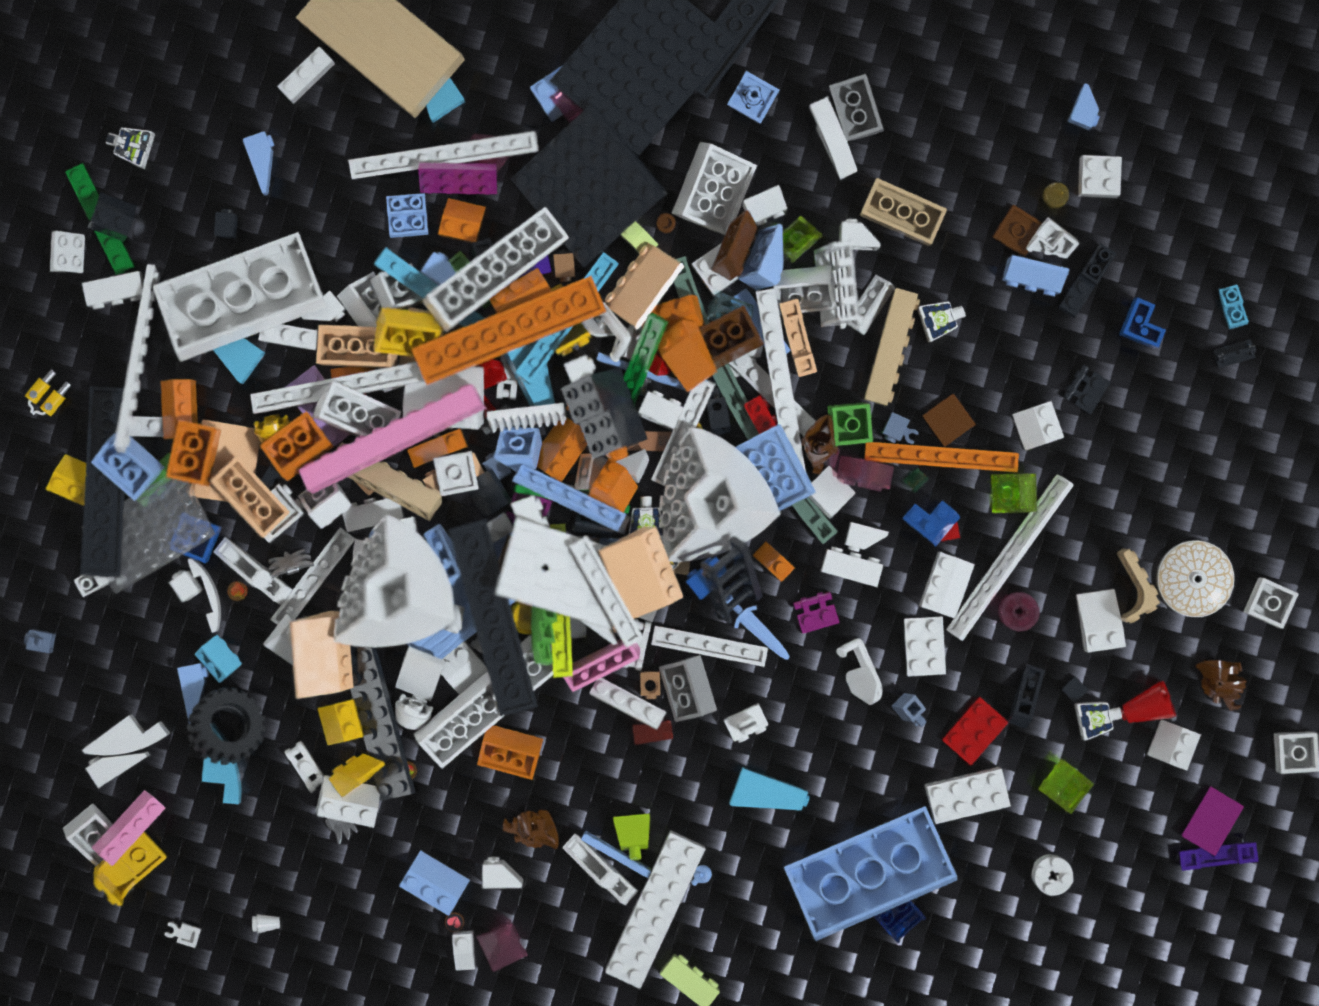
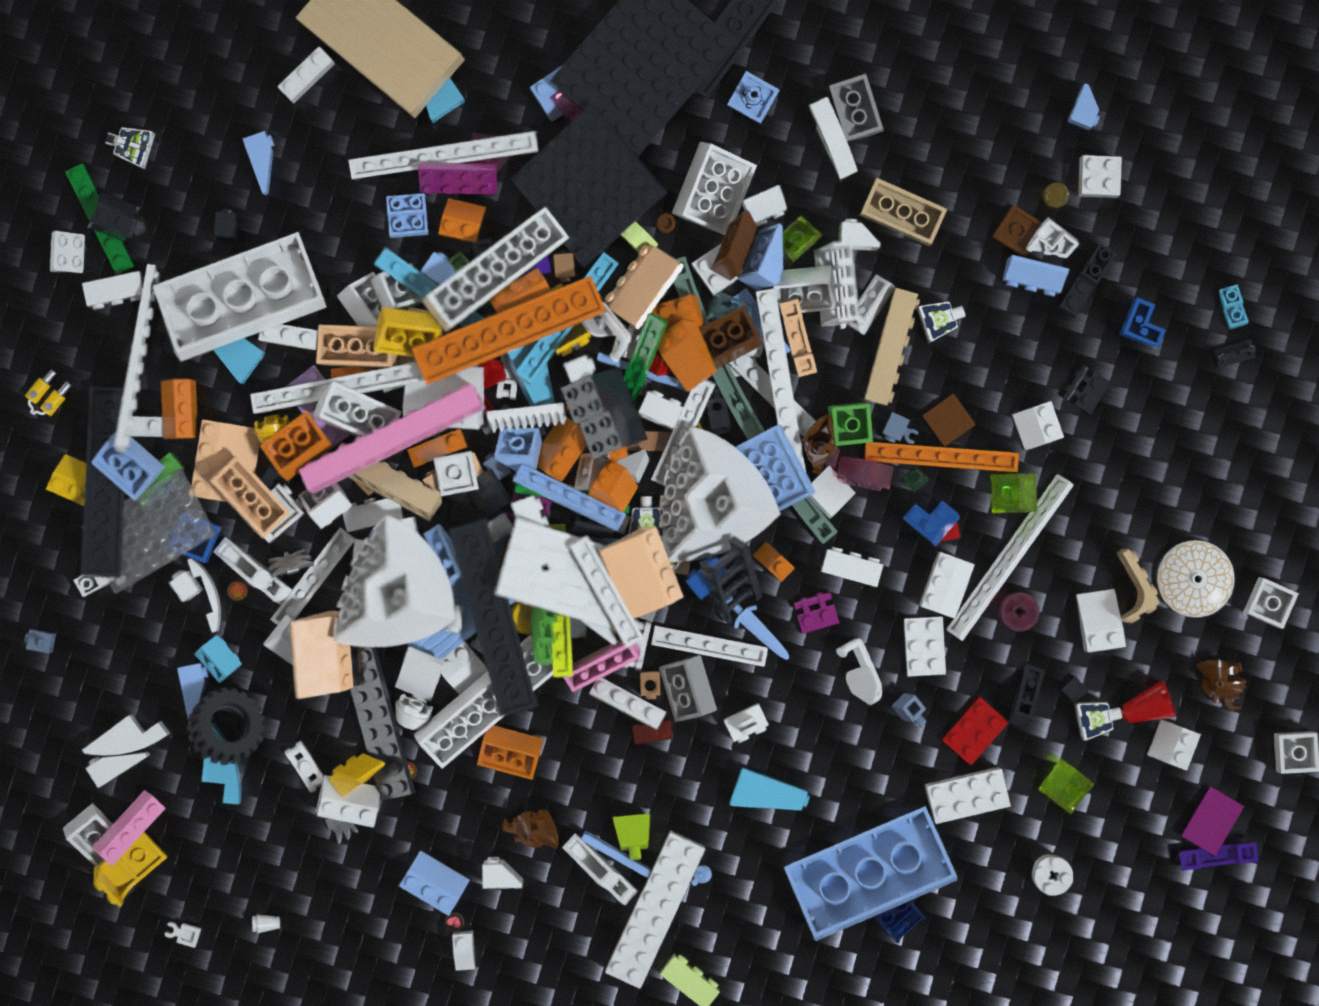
(193, 453): orange slope -> none
(332, 312): white slope -> none
(341, 722): yellow slope -> none
(502, 946): clear pink slope -> none
(759, 414): red bracket -> none
(862, 536): white slope -> none

